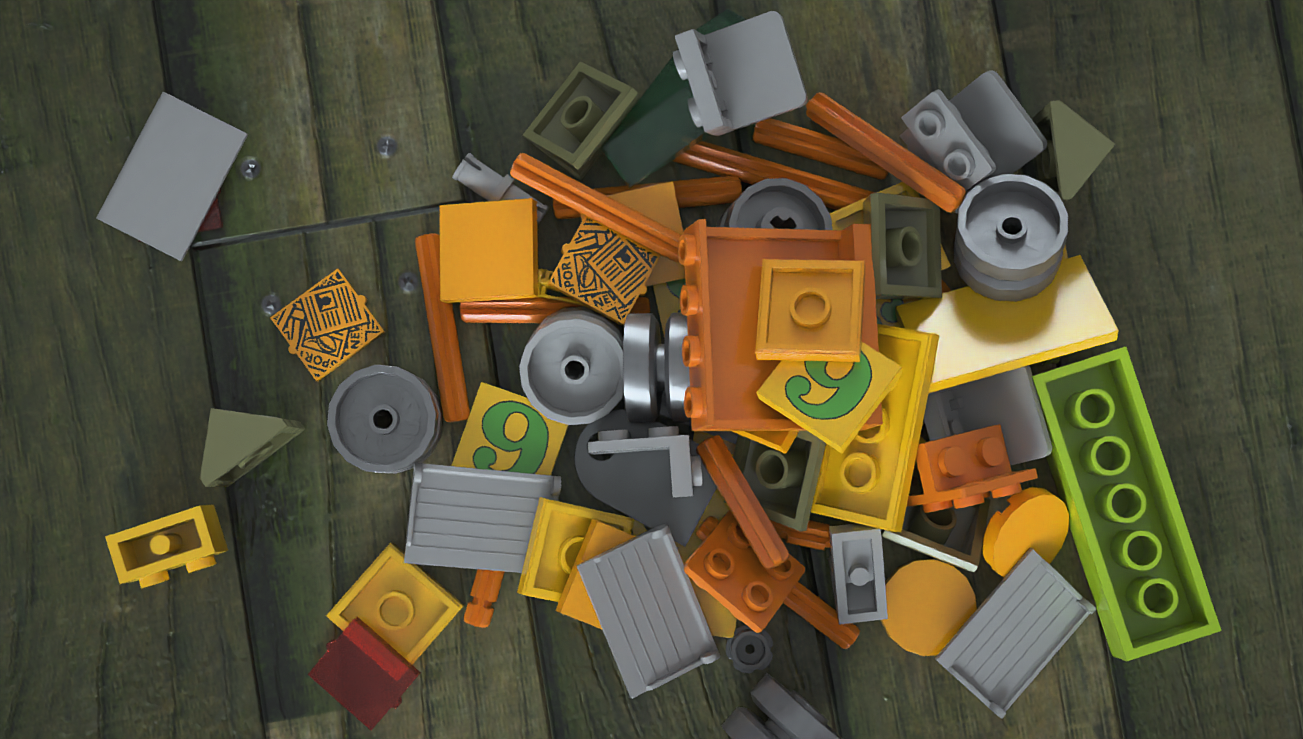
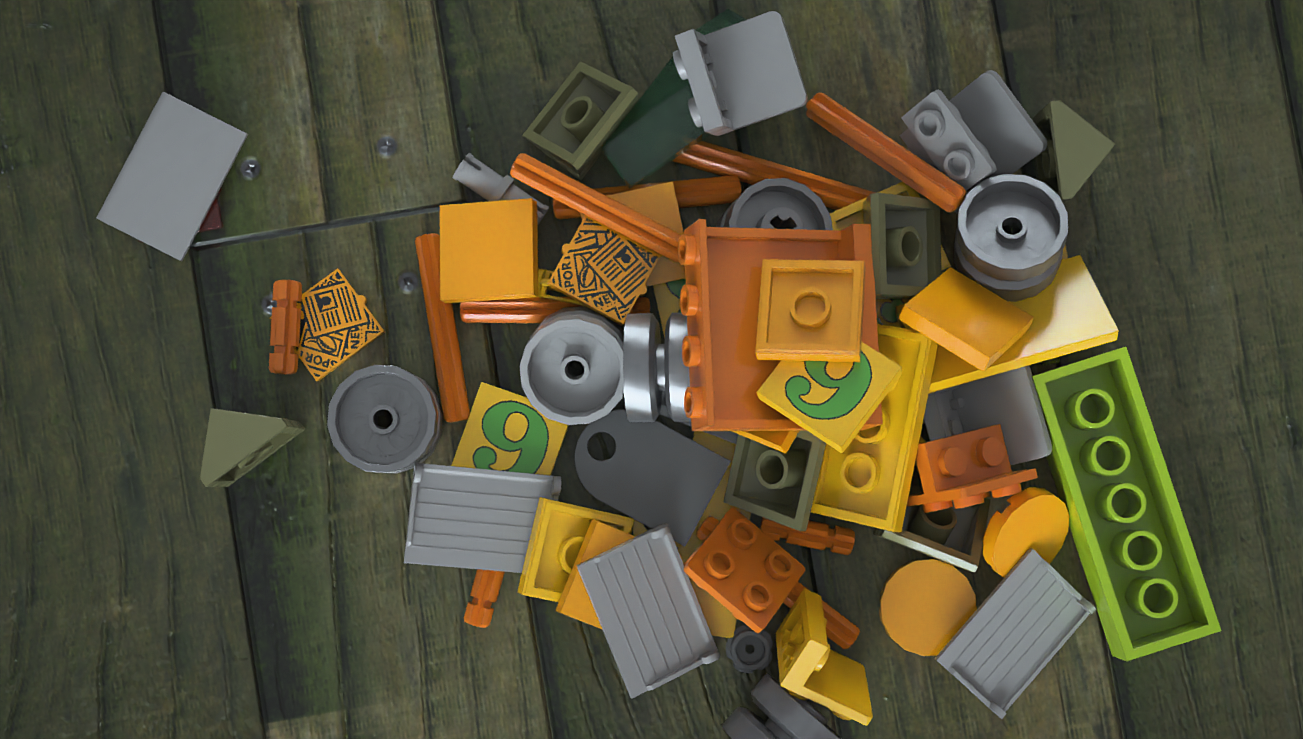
(167, 543): yellow brick -> none
(285, 327): none -> orange axle
(364, 673): clear red piece -> none
(398, 604): yellow tile -> none
(684, 468): light grey bracket -> none
(742, 502): orange axle -> none
(815, 146): orange axle -> none
(815, 671): none -> yellow bracket
(857, 573): light grey slope -> none
(966, 318): none -> light orange tile

